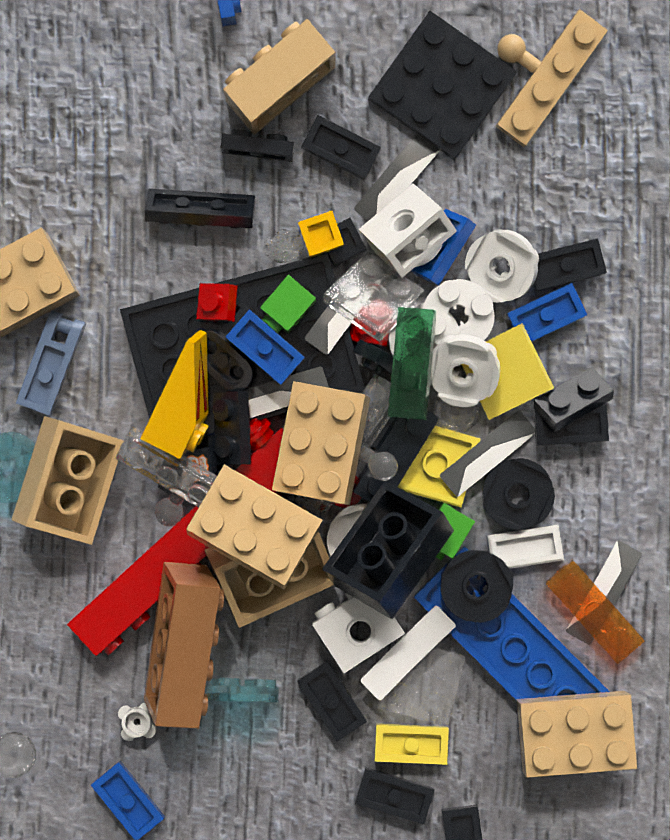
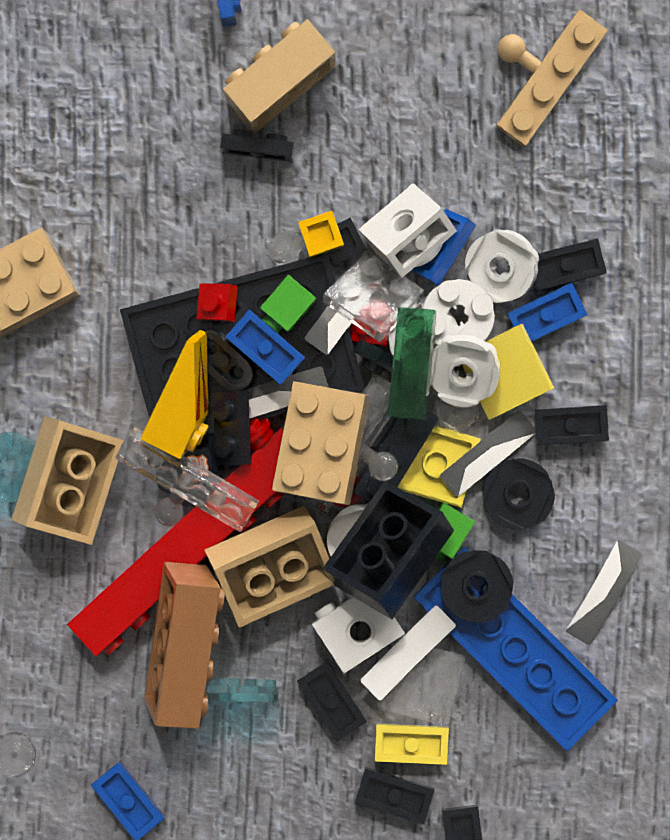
(50, 364): sand blue plate -> none
(130, 730): white plate -> none
(200, 208): black plate -> none
(254, 527): tan brick -> none
(341, 147): black plate -> none
(397, 176): dark grey sticker -> none
(442, 85): black plate -> none
(527, 546): white tile -> none
(573, 399): plate -> none
(576, 734): tan brick -> none
(595, 611): clear orange plate -> none

